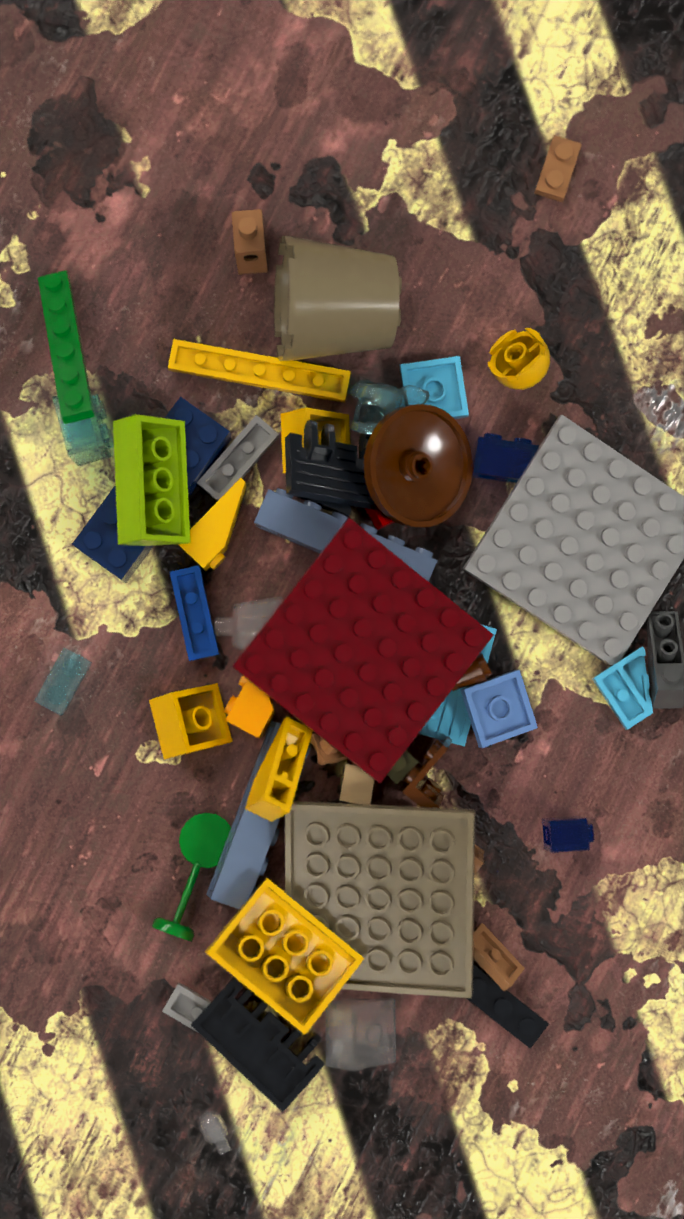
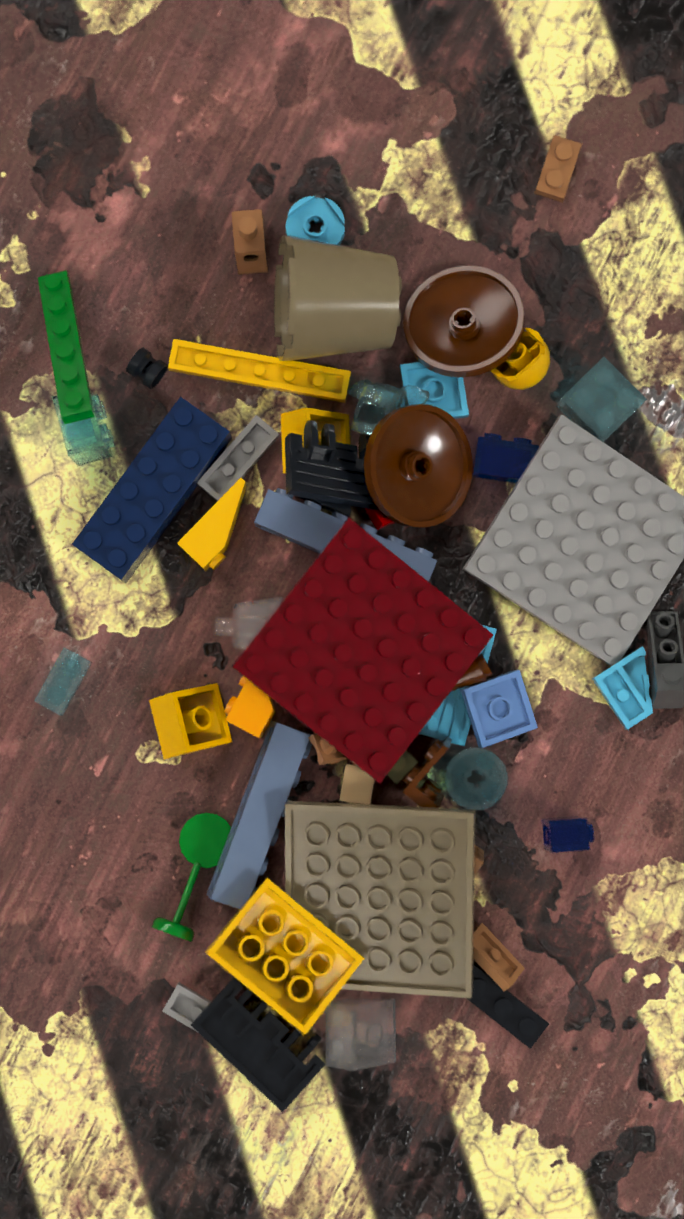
(147, 368): none -> black wheel
(151, 481): lime slope -> none
(194, 613): blue plate -> none
(214, 1130): clear cylinder -> none
(280, 771): yellow slope -> none
(318, 210): none -> medium azure plate
(464, 321): none -> reddish brown dish
(488, 790): none -> clear light blue brick
(601, 400): none -> clear light blue brick

